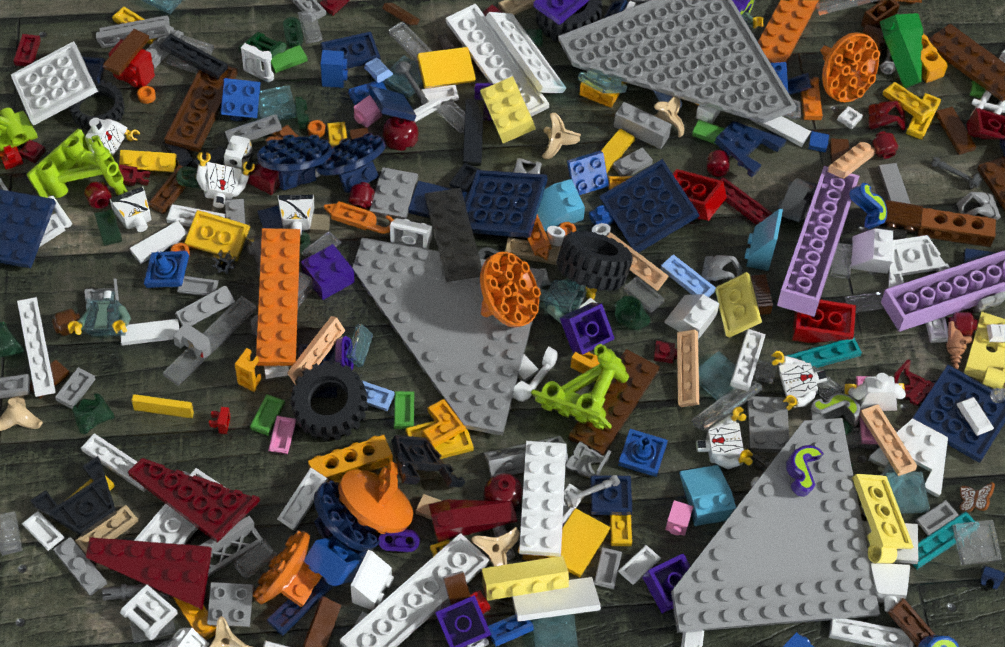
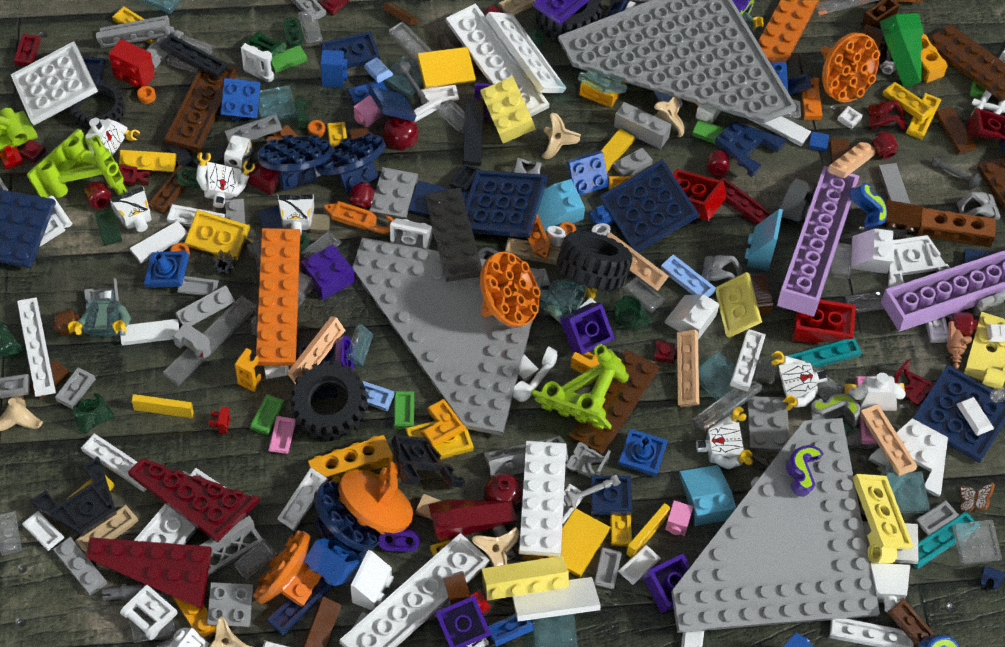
(126, 52): reddish brown tile -> none
(648, 530): none -> yellow tile

